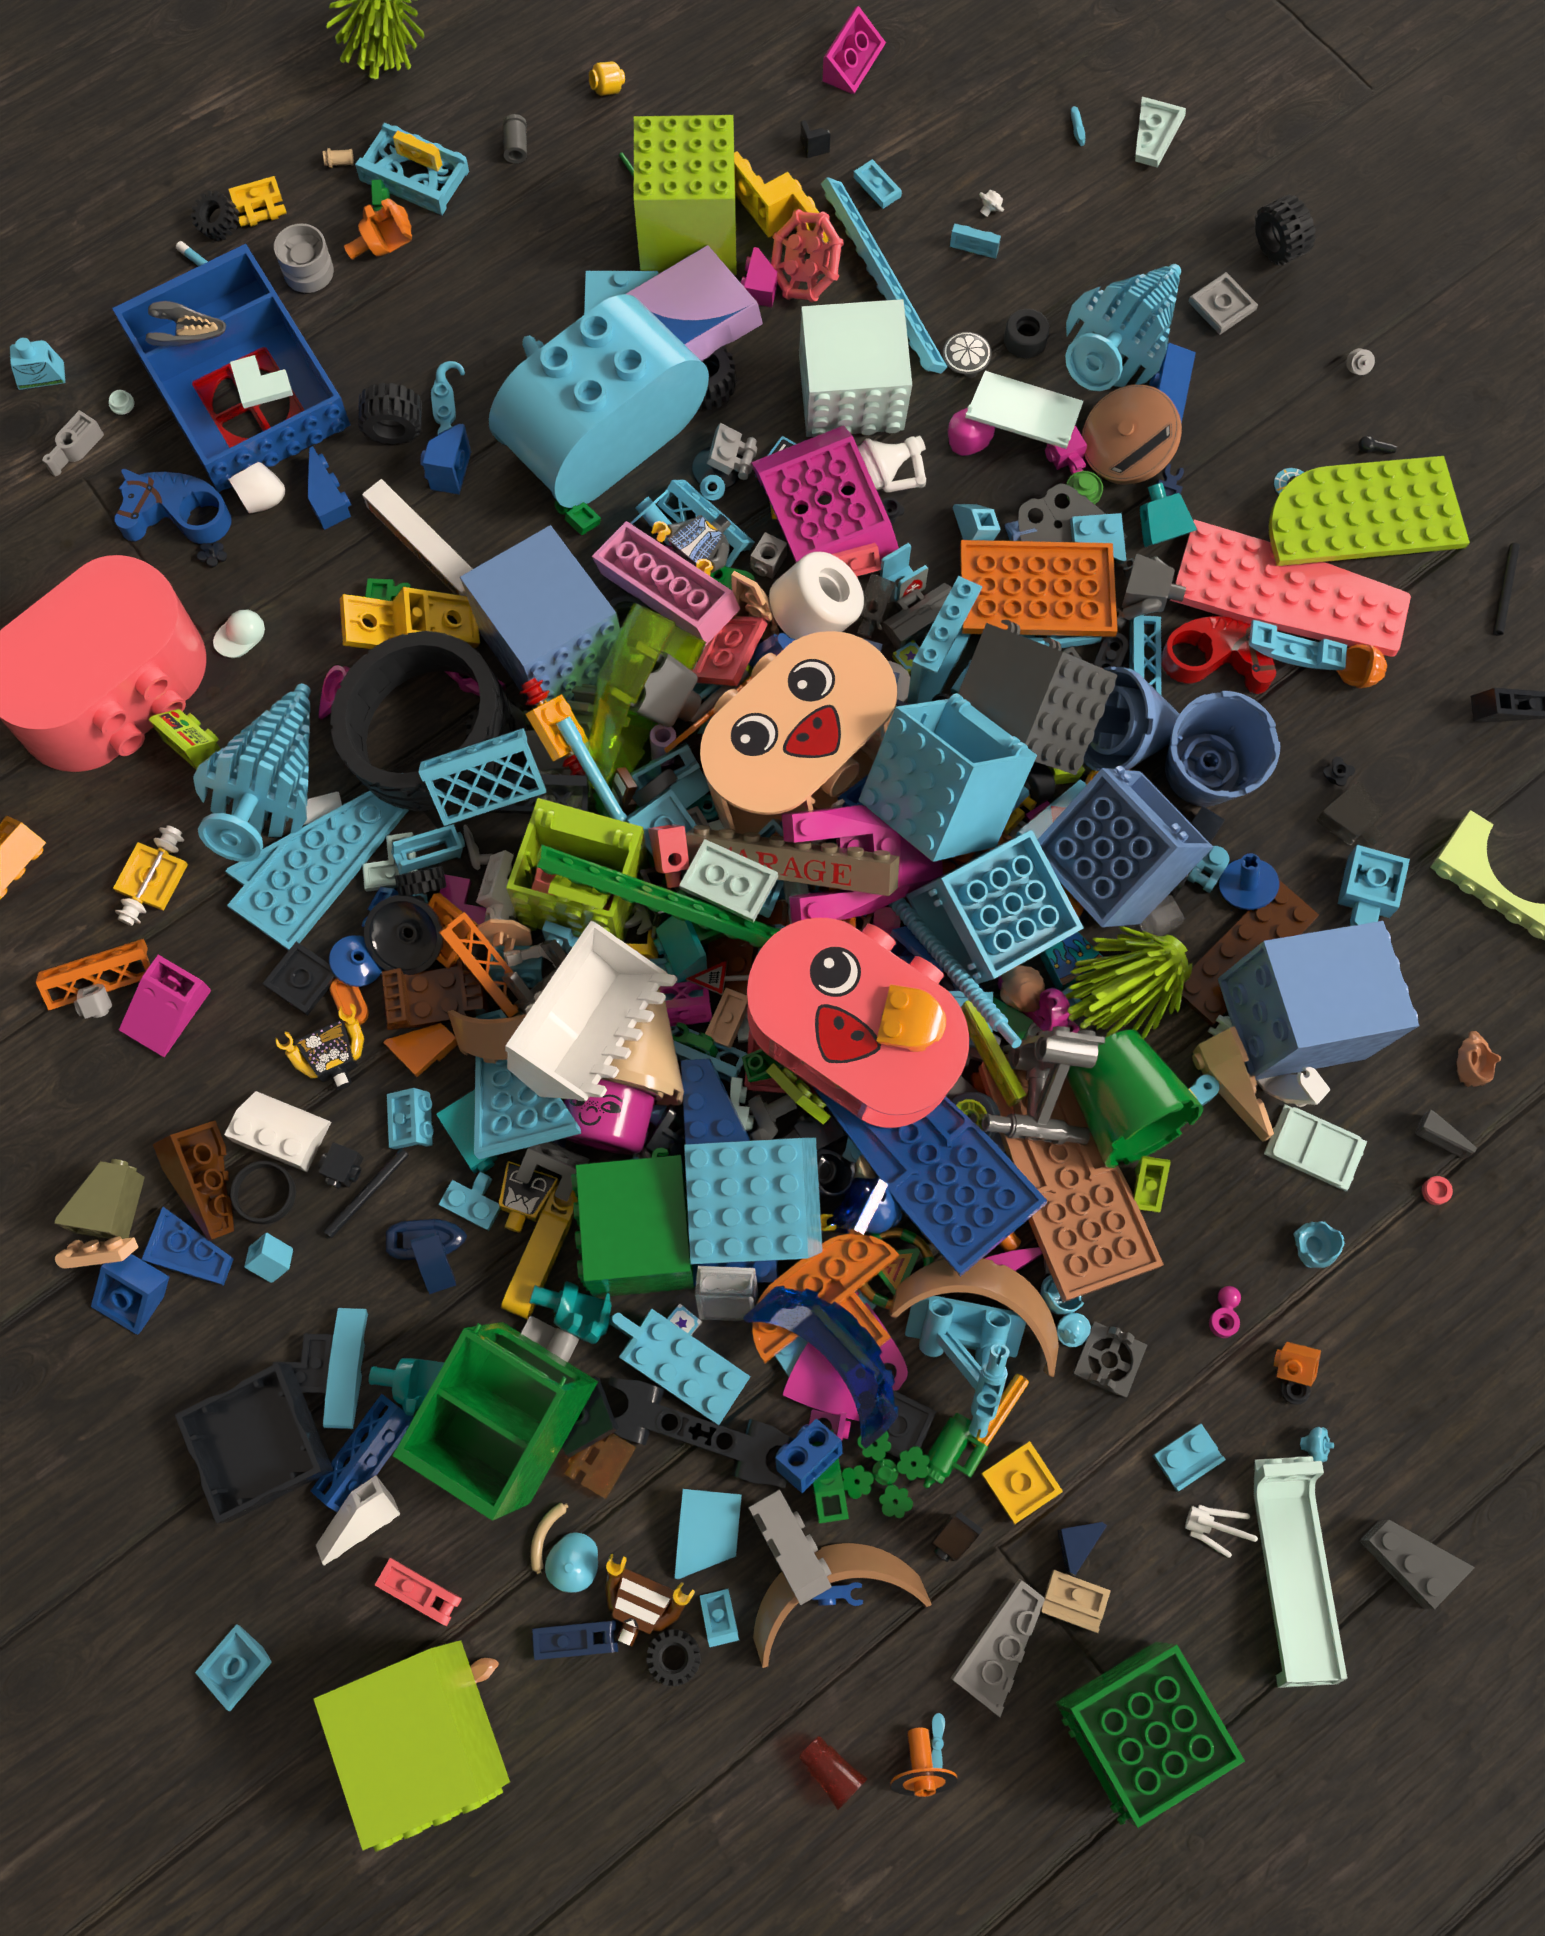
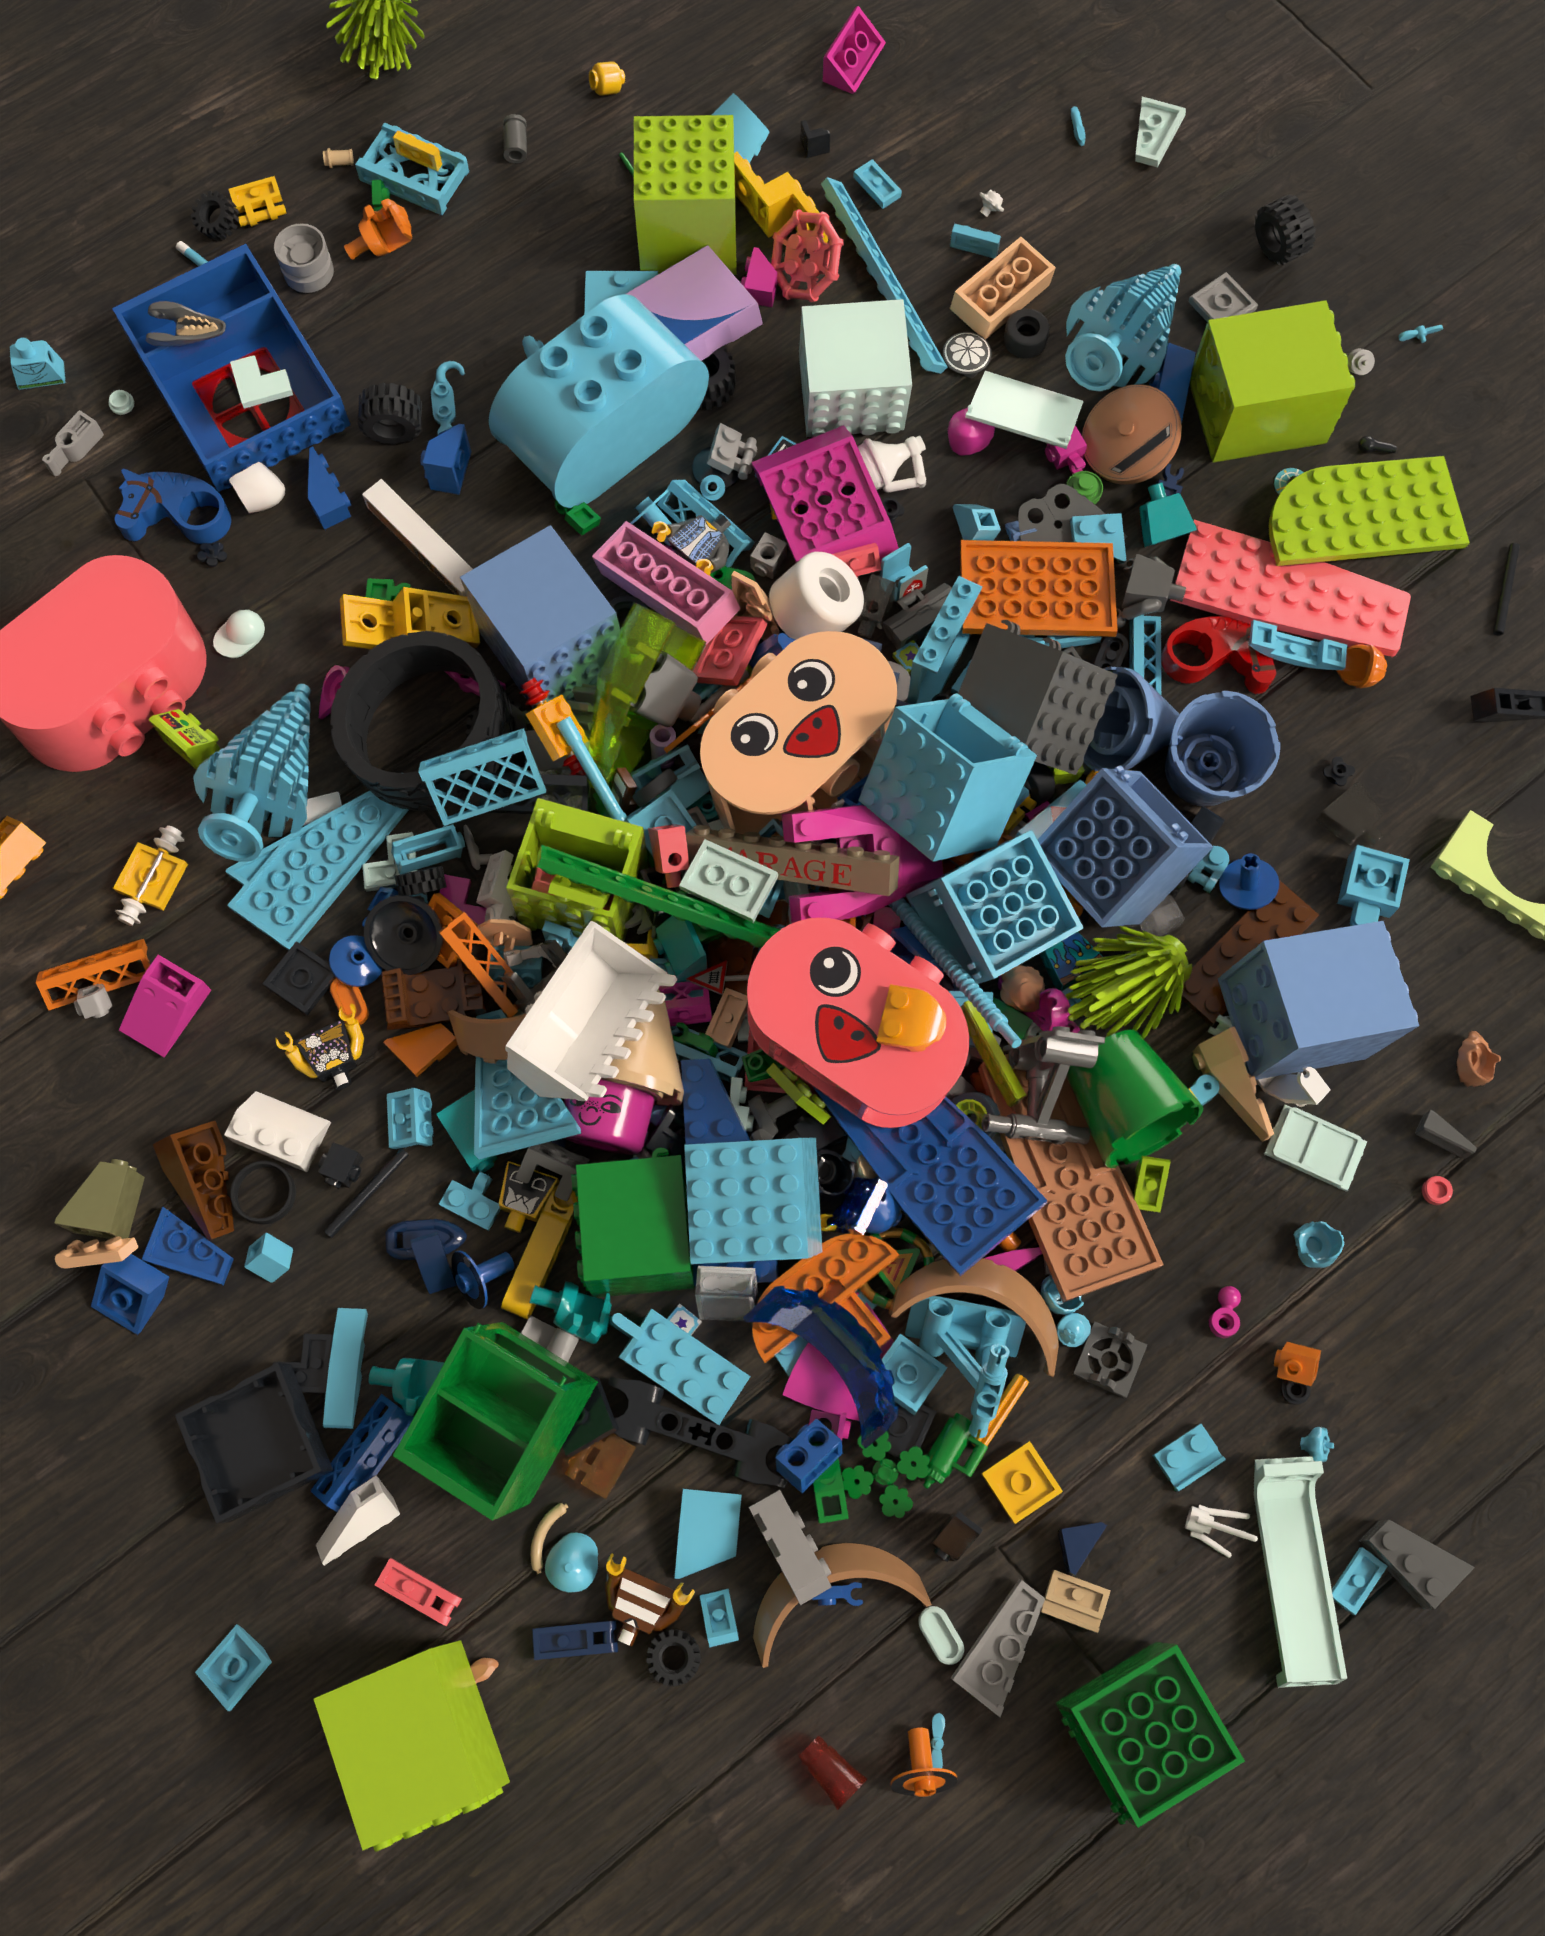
(472, 1277): none -> blue piece
(748, 129): none -> medium azure slope
(913, 1373): none -> medium azure plate
(941, 1635): none -> light aqua tile
(1002, 288): none -> light nougat brick
(1270, 381): none -> lime piece
(1358, 1580): none -> medium azure plate
(1419, 332): none -> medium azure piece

